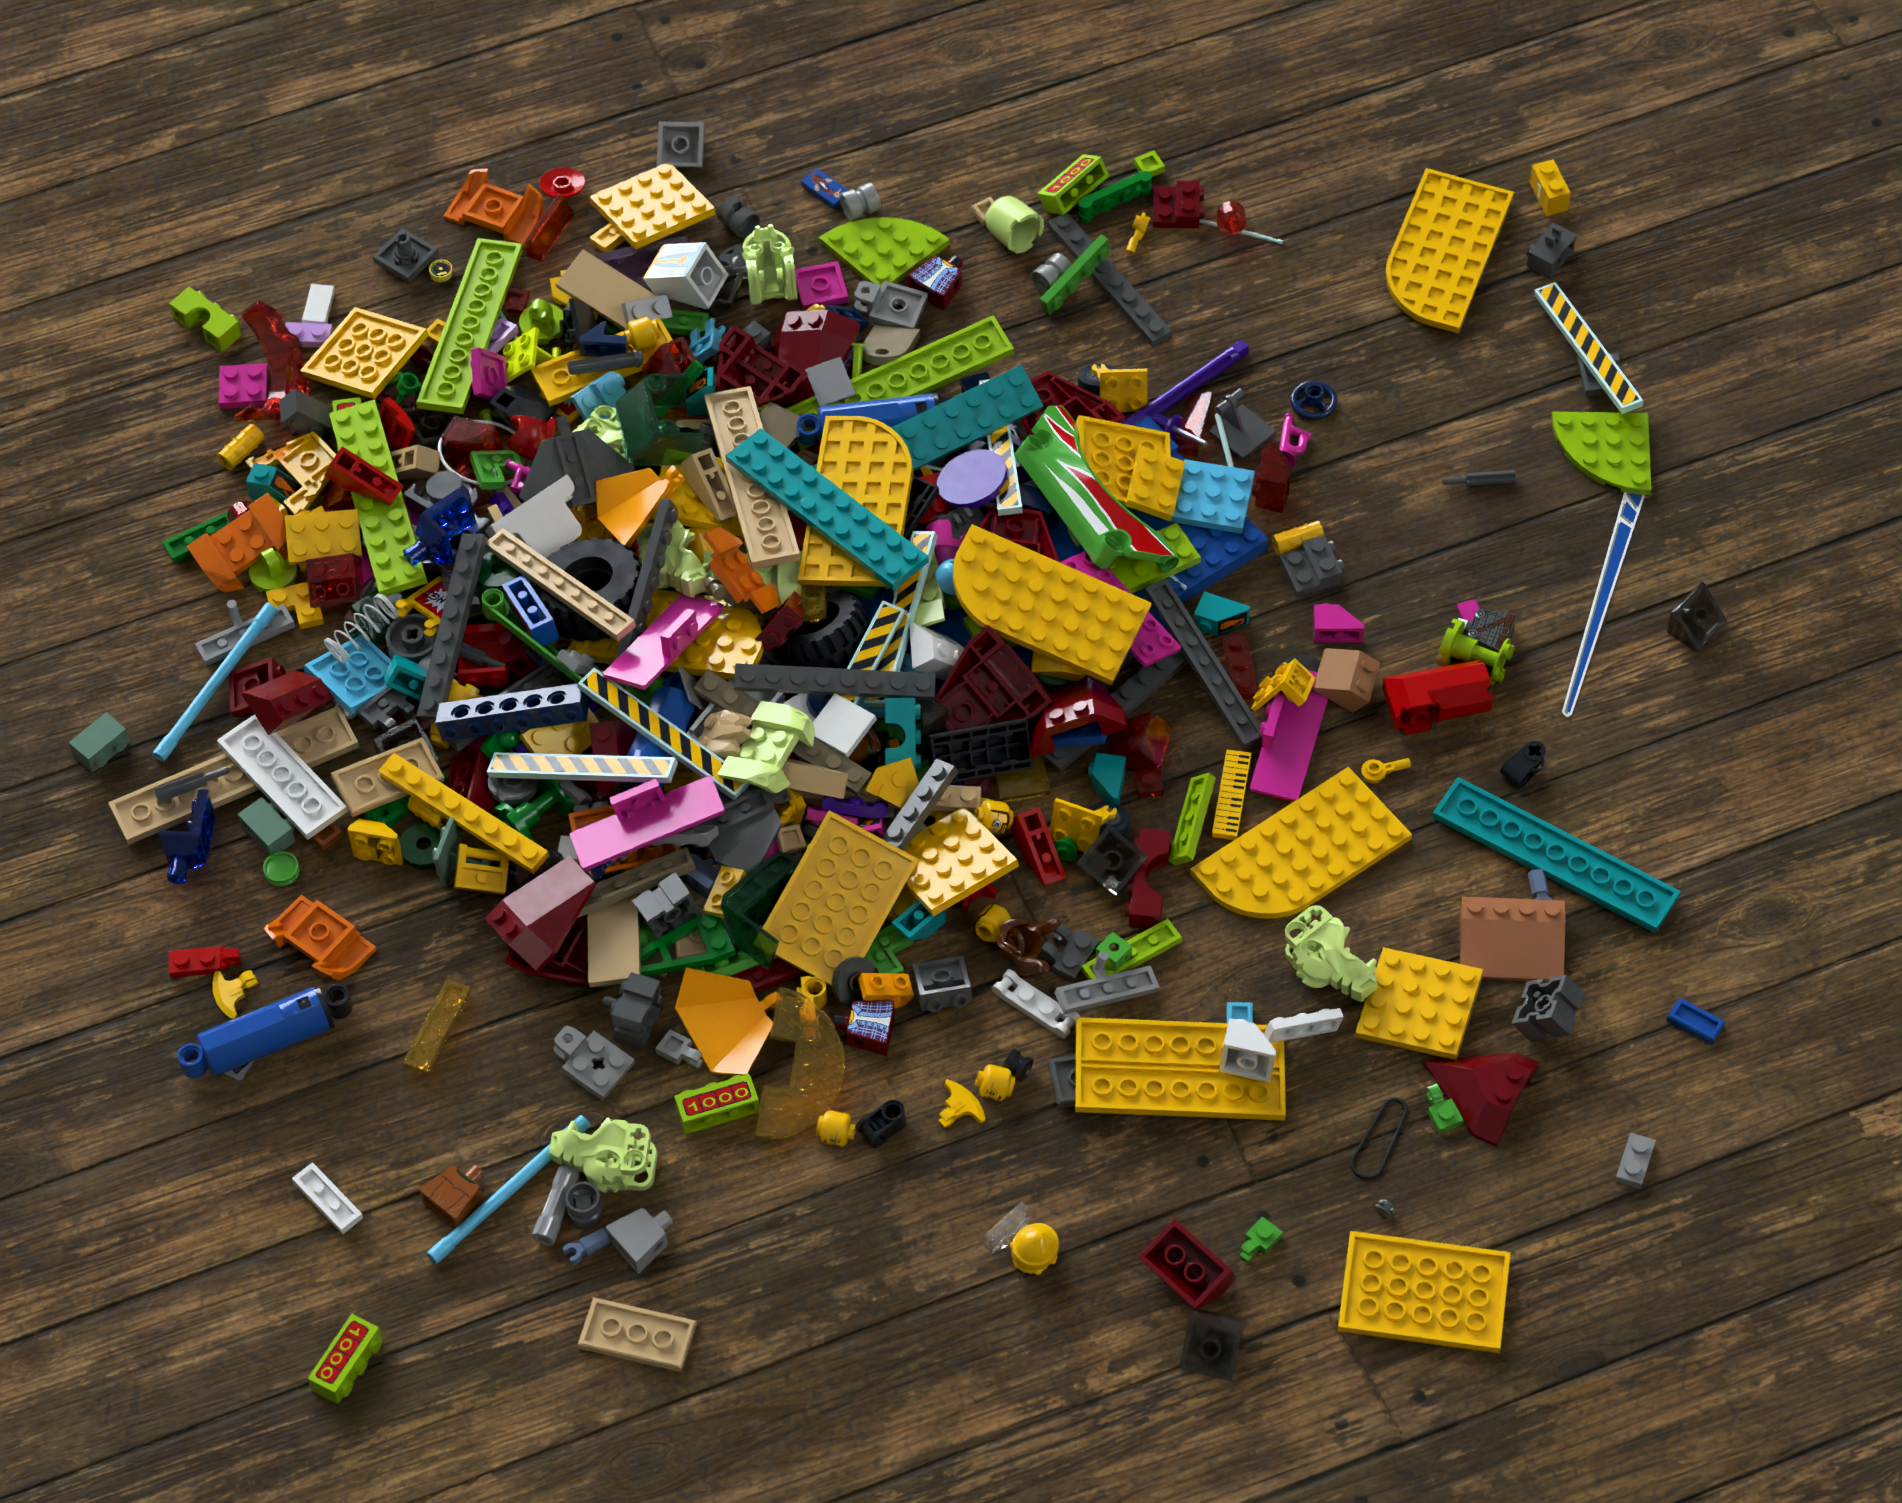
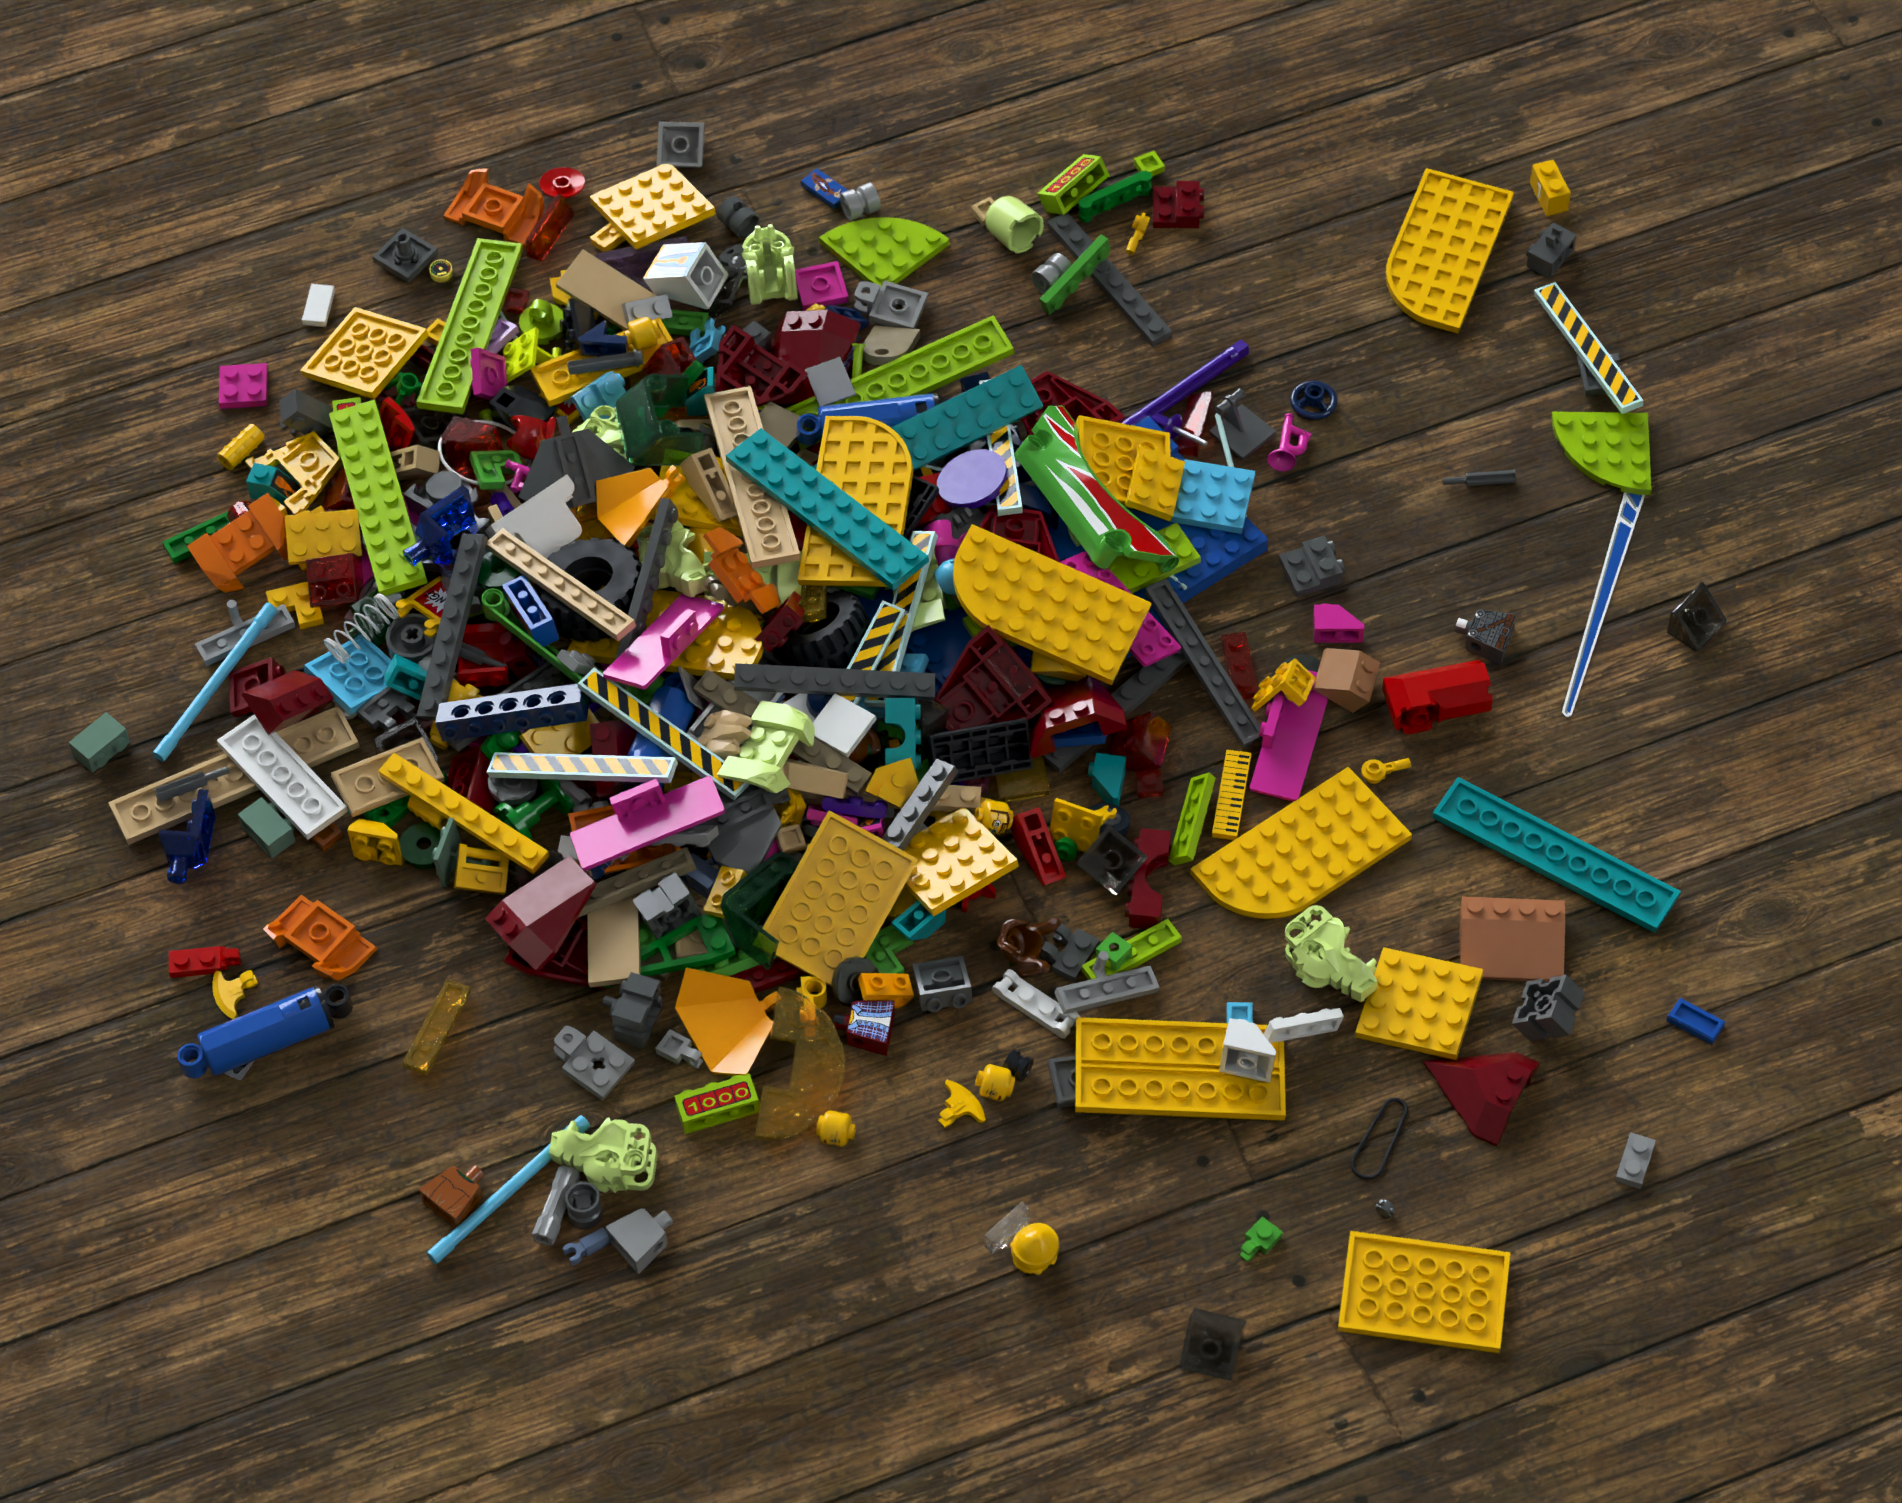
(193, 307): lime arch -> none
(272, 572): lime tile -> none
(281, 868): bright green piece -> none
(283, 358): clear red windscreen -> none
(310, 333): lavender plate -> none
(327, 1198): white plate -> none
(345, 1359): lime brick -> none
(362, 478): red slope -> none
(637, 1334): tan tile -> none
(879, 1126): black piece -> none
(933, 651): white slope -> none
(938, 279): torso -> none
(989, 922): yellow head -> none
(1121, 387): yellow plate -> none
(1187, 1266): dark red slope -> none
(1220, 614): teal slope -> none
(1231, 218): clear red head -> none
(1244, 232): light aqua piece -> none
(1272, 480): clear red slope -> none
(1293, 538): yellow axle -> none
(1442, 1113): bright green plate -> none
(1466, 648): lime piece -> none
(1468, 609): dark pink piece -> none
(1524, 764): black piece -> none
(1538, 884): sand blue bar -> none

